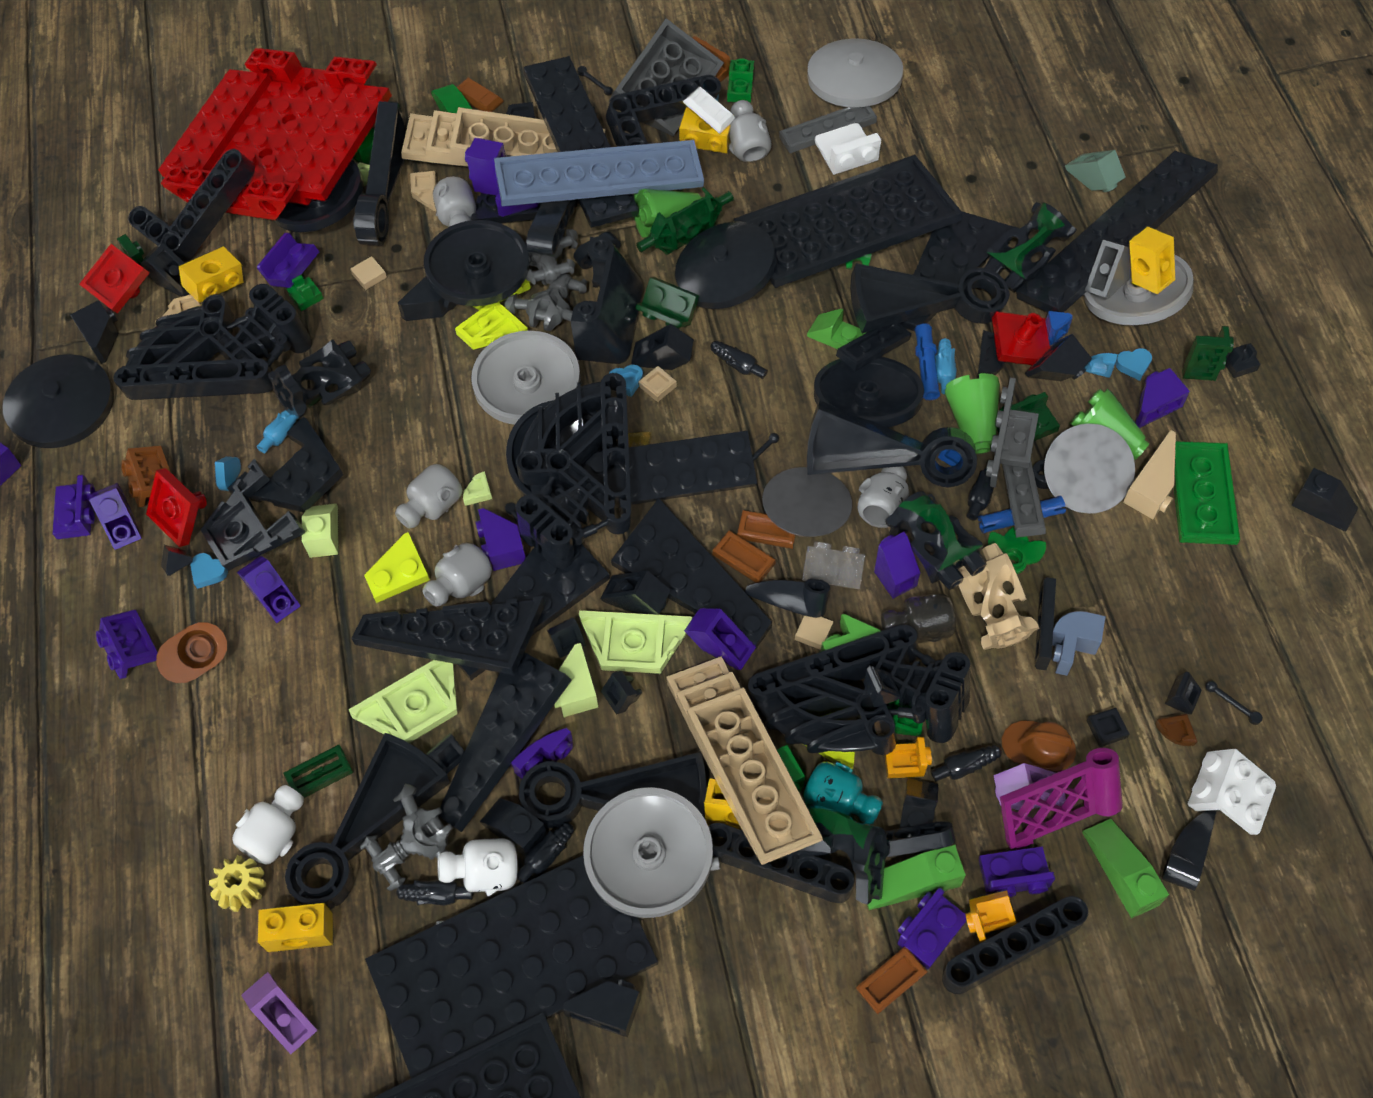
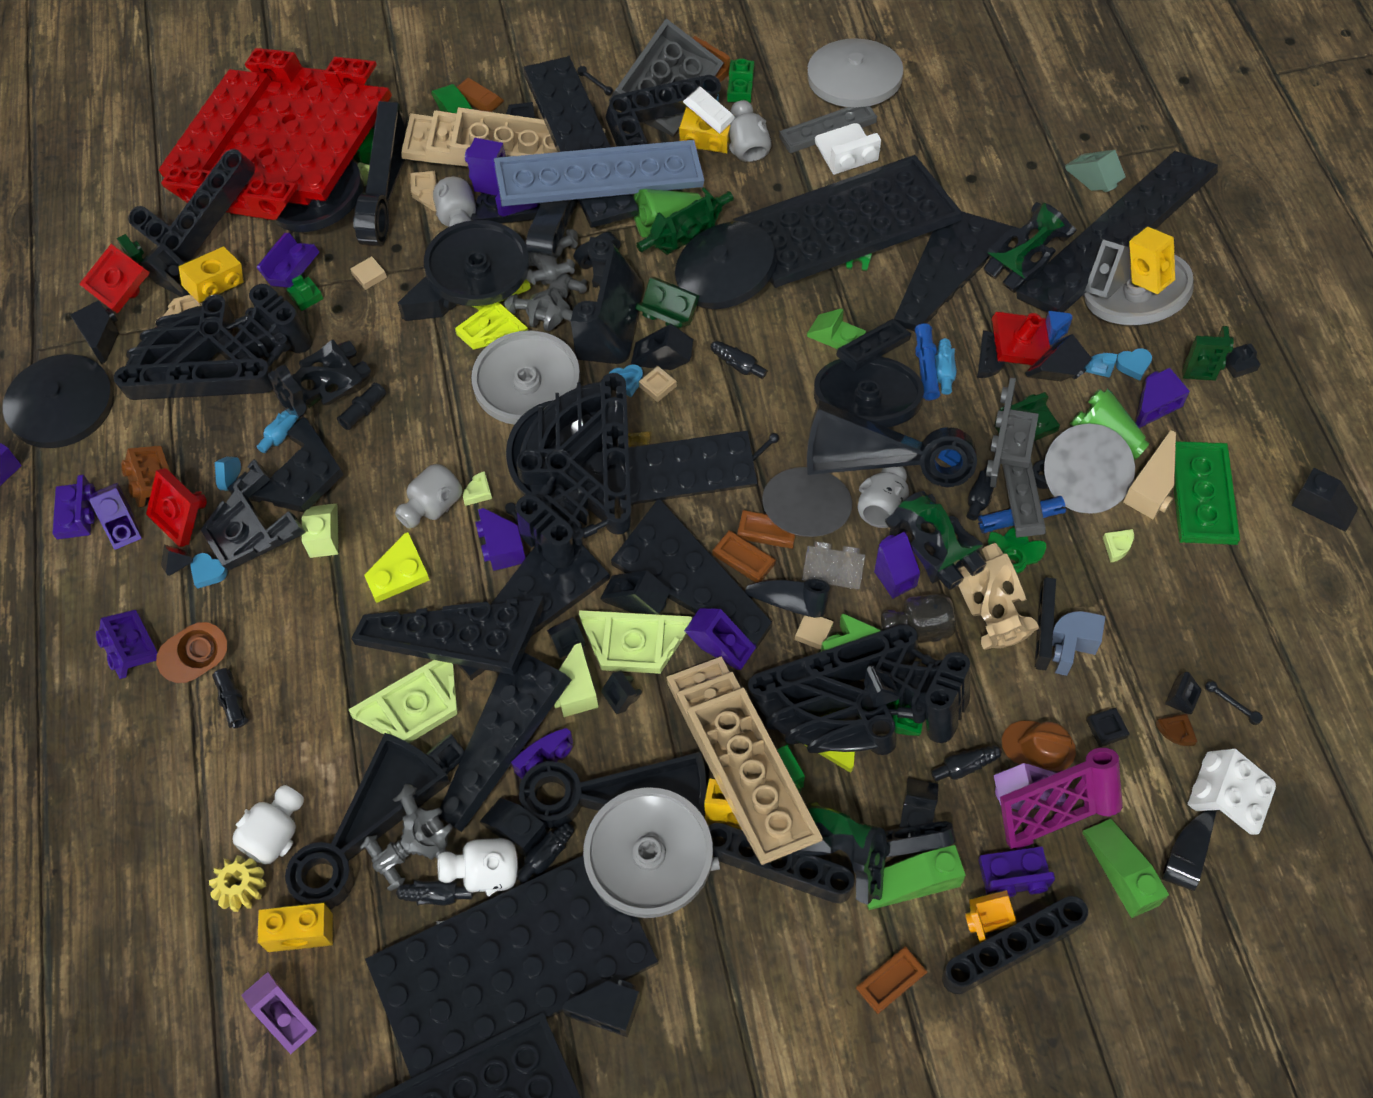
(229, 698): none -> black pin
(268, 588): dark purple slope -> none
(312, 787): dark green tile -> none
(361, 406): none -> black pin
(458, 574): light grey piece -> none
(841, 790): teal piece -> none
(892, 297): black piece -> none
(908, 760): light orange bracket -> none
(932, 928): dark purple bracket -> none
(975, 407): bright green cone -> none
(1118, 543): none -> yellowish green tile

